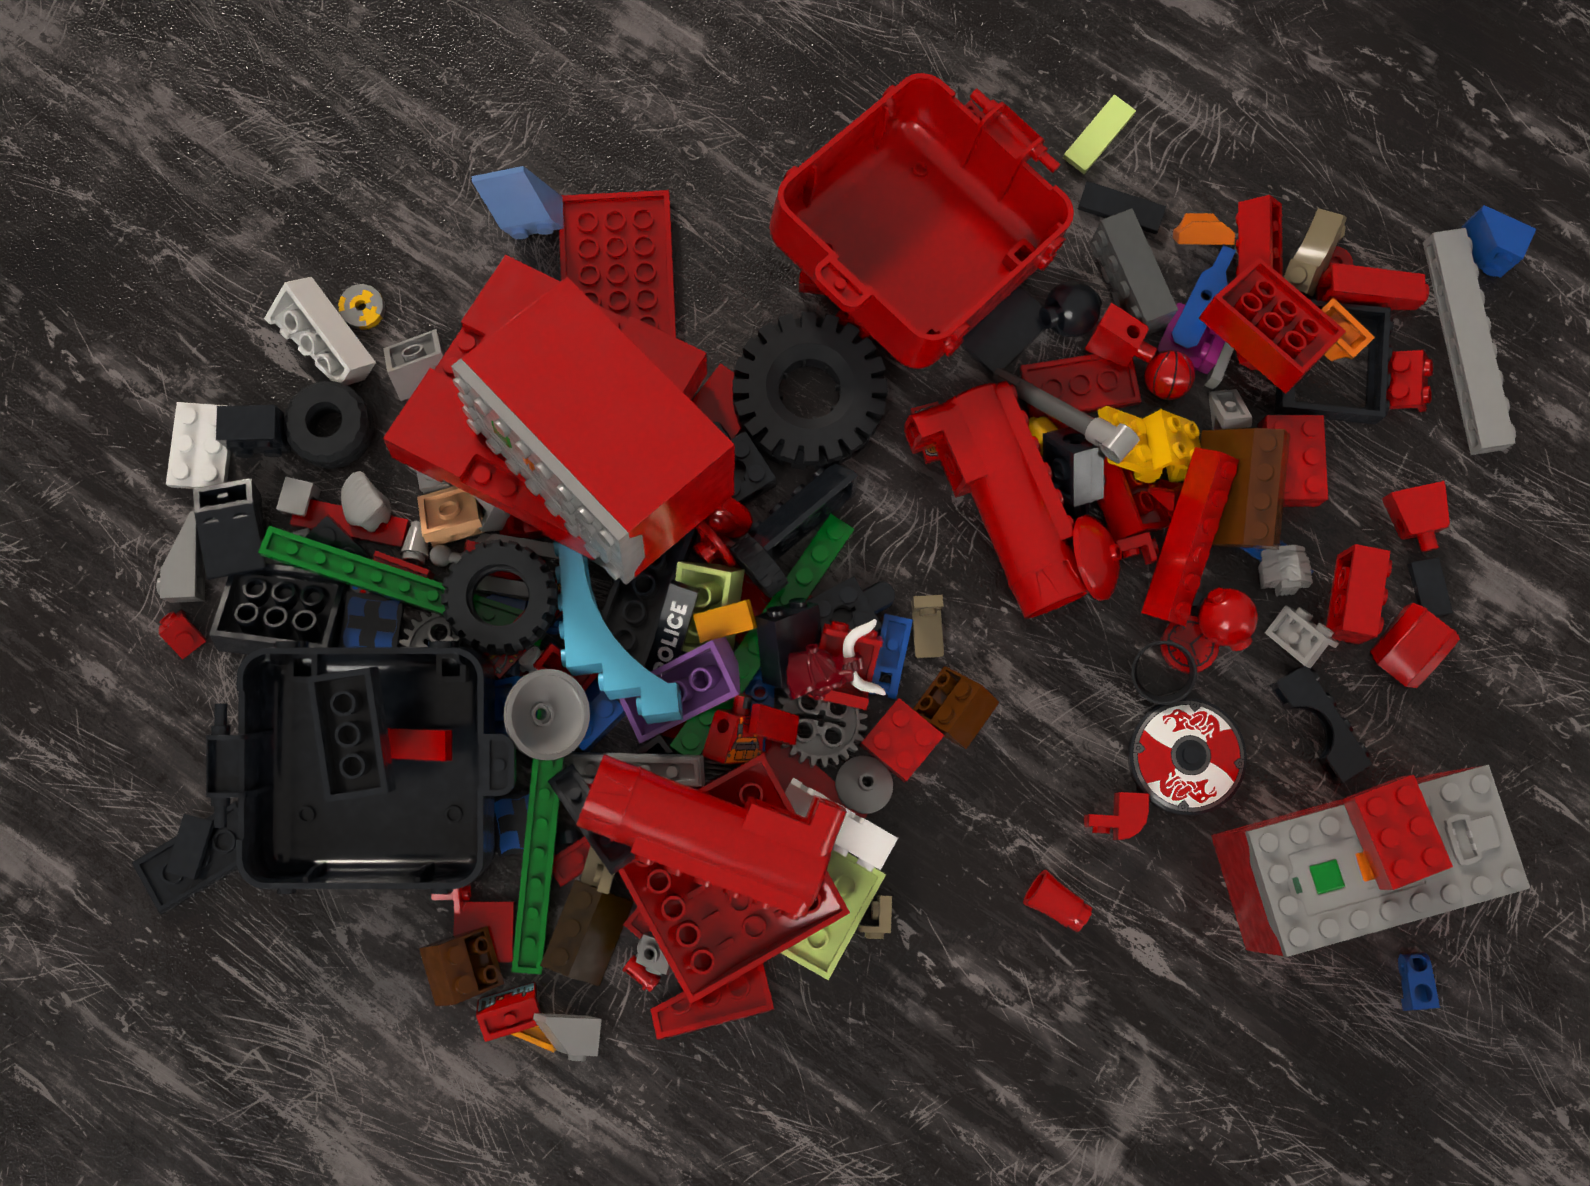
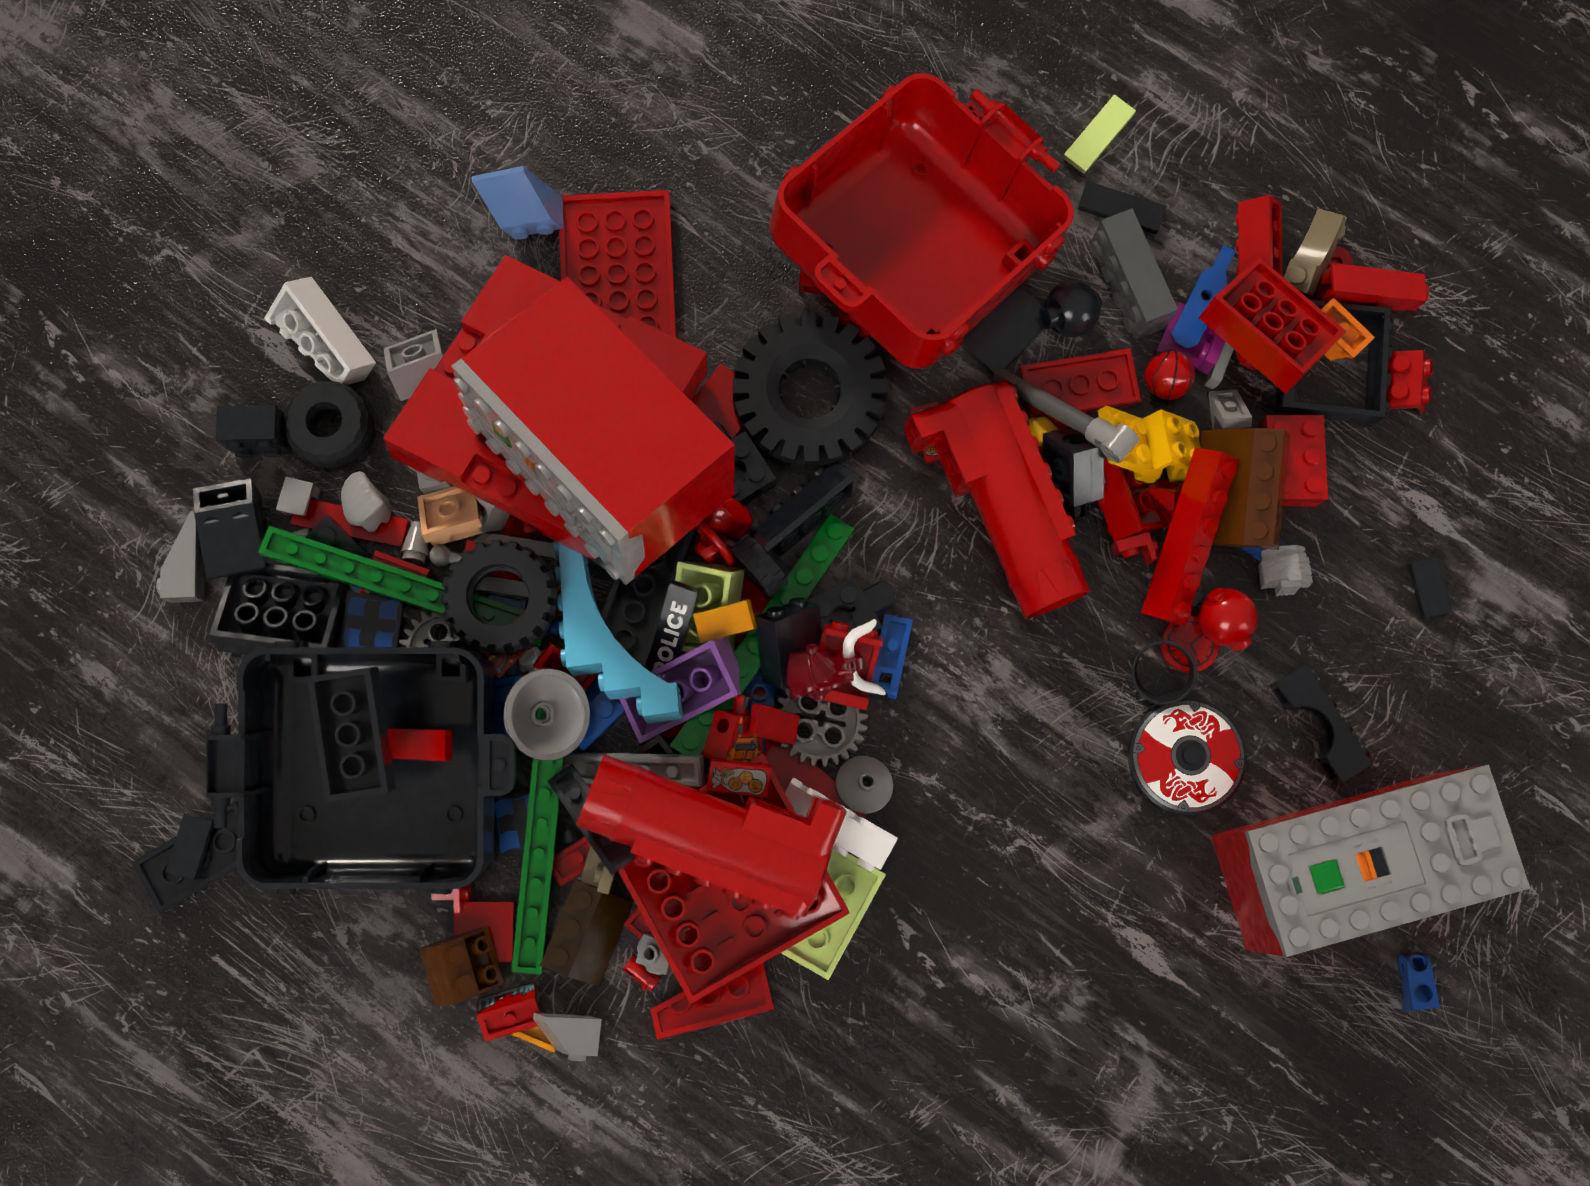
(180, 633): red bracket -> none
(194, 452): white plate -> none
(358, 295): piece -> none
(738, 777): none -> tile
(881, 912): dark tan bracket -> none
(901, 740): red brick -> none
(927, 626): dark tan bracket -> none
(956, 706): reddish brown slope -> none
(1057, 902): red plant -> none
(1096, 557): red dish -> none
(1120, 338): red torso -> none
(1129, 816): red brick -> none
(1203, 230): orange slope -> none
(1300, 636): light grey bracket -> none
(1358, 594): red brick -> none
(1397, 833): red brick -> none
(1414, 645): red slope -> none
(1419, 513): red torso -> none
(1469, 341): light grey brick -> none
(1497, 240): blue slope -> none

